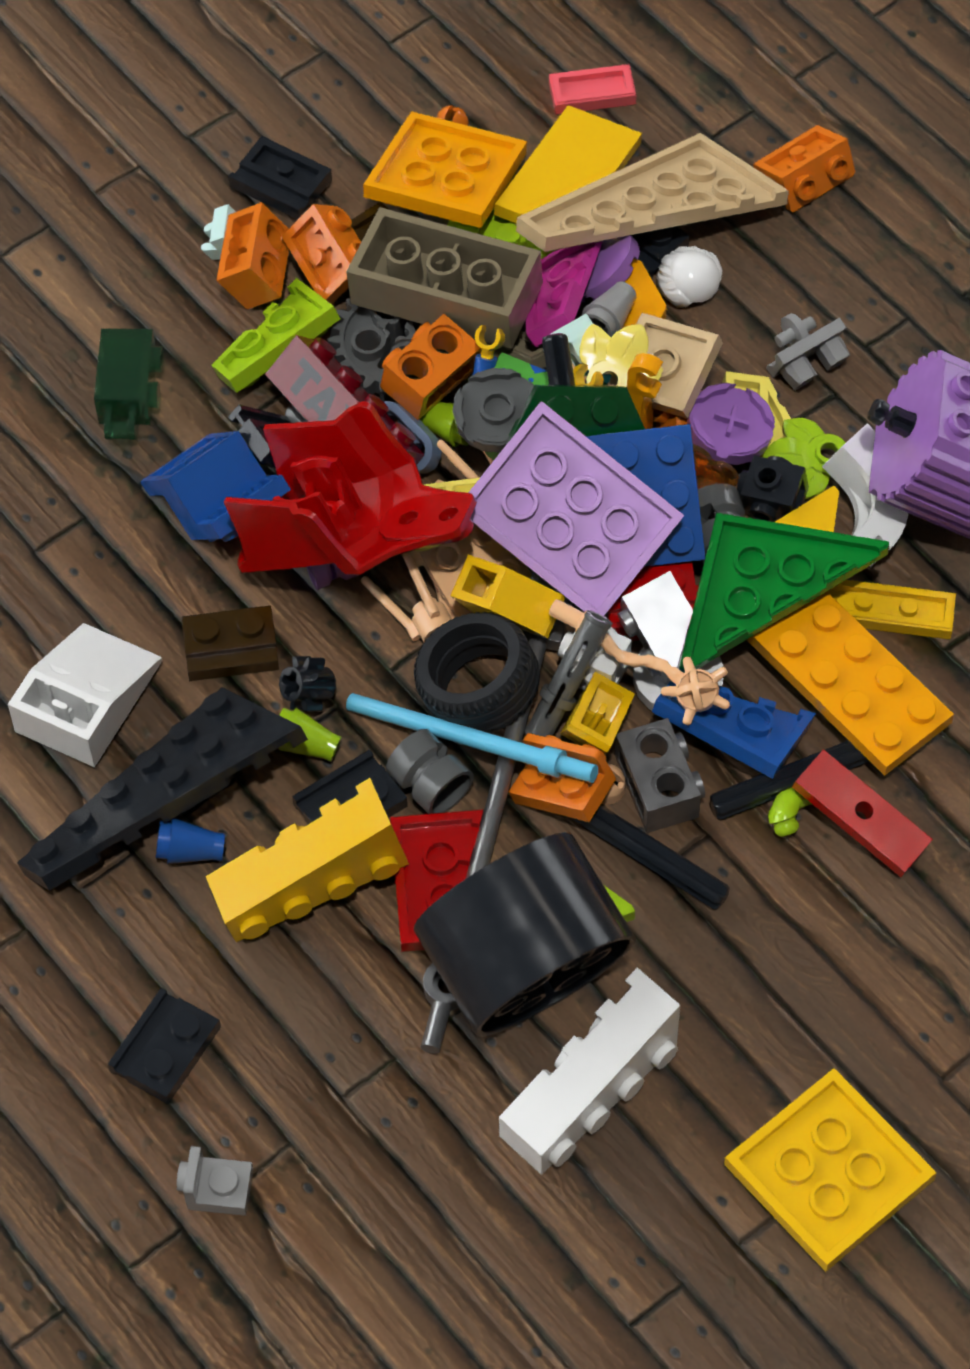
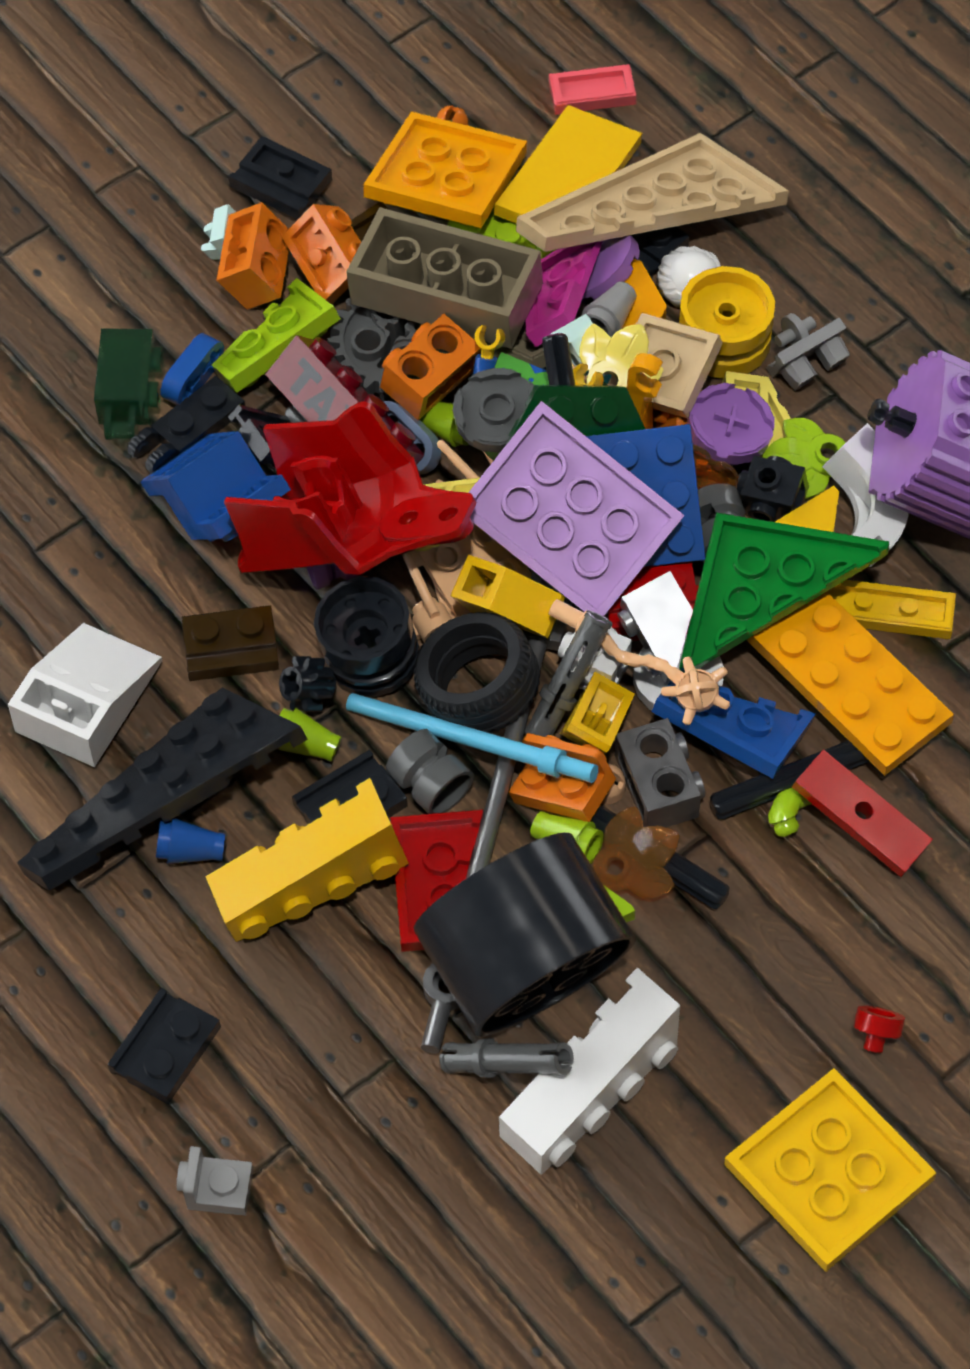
(186, 424): none -> black hinge
(191, 368): none -> blue beam
(362, 616): none -> black wheel
(490, 1058): none -> dark grey pin
(584, 832): none -> lime cone
(642, 852): none -> clear orange plate
(737, 309): none -> yellow wheel
(809, 165): orange bracket -> none
(878, 1025): none -> red tile

